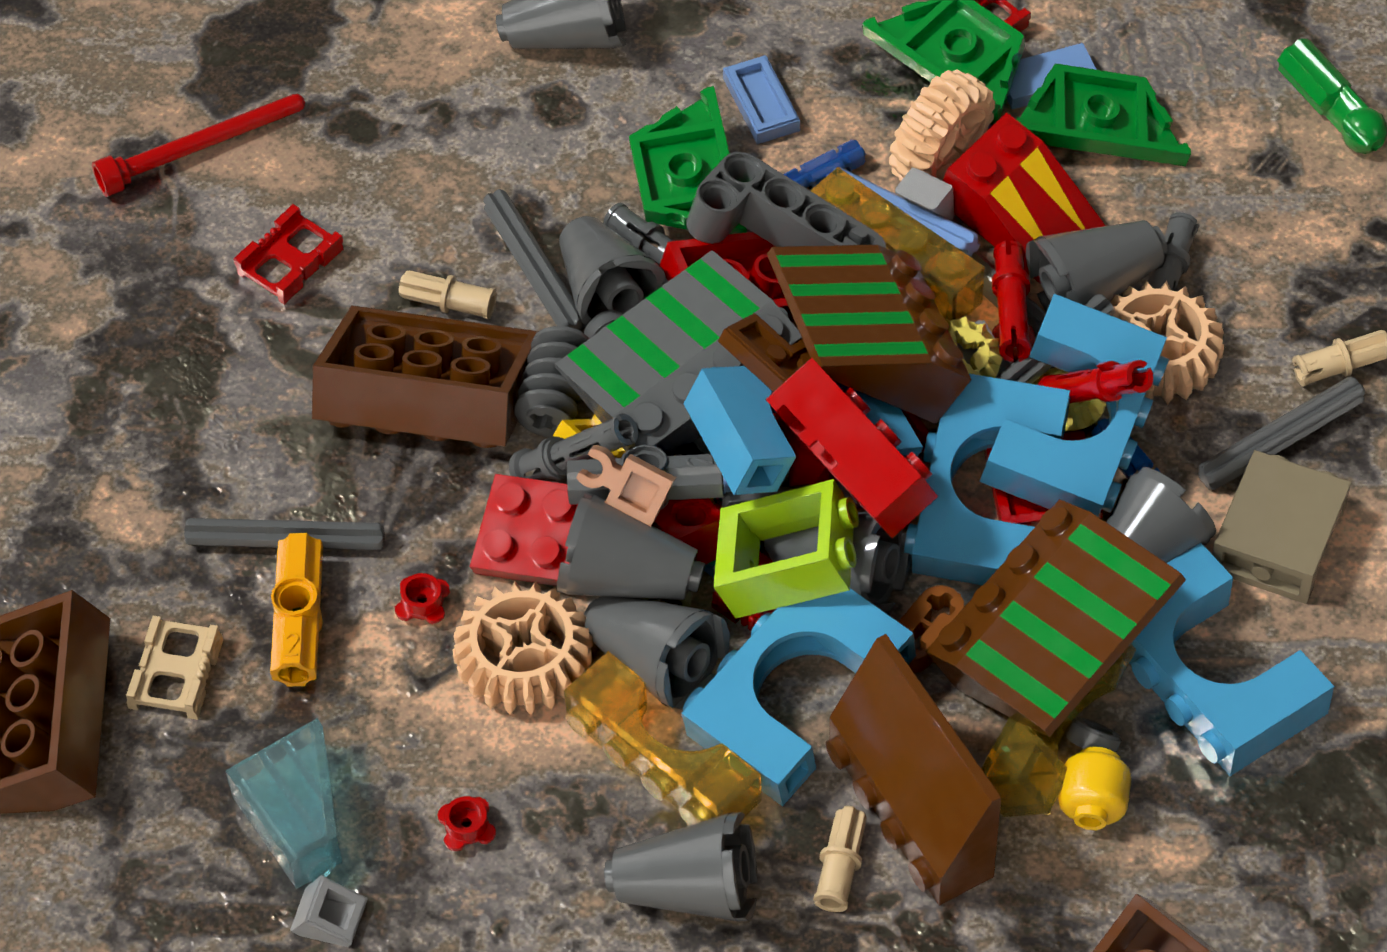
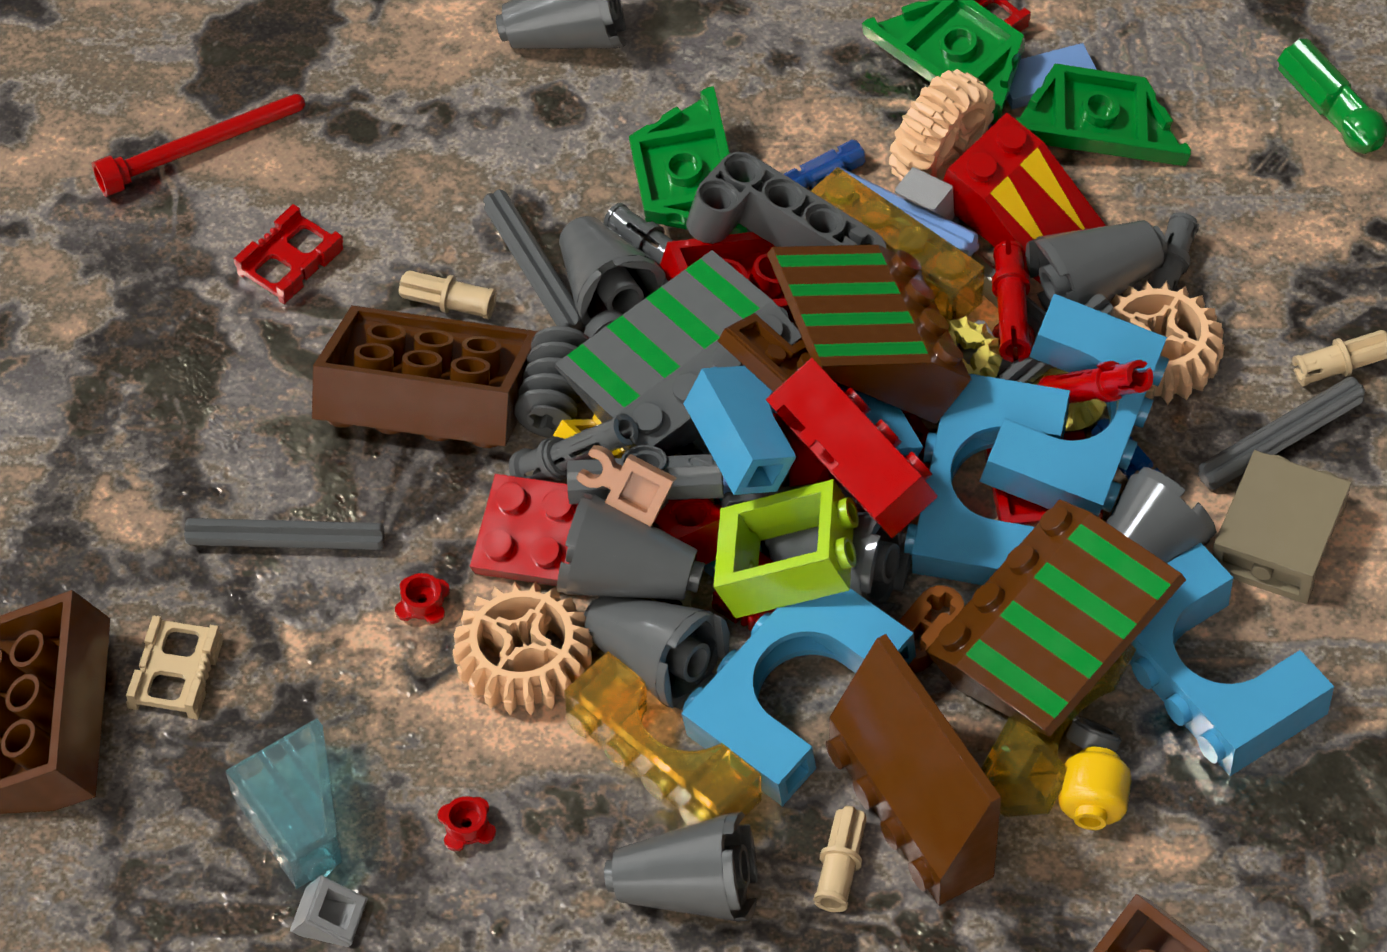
(296, 632): light orange piece -> none
(761, 99): medium blue tile -> none

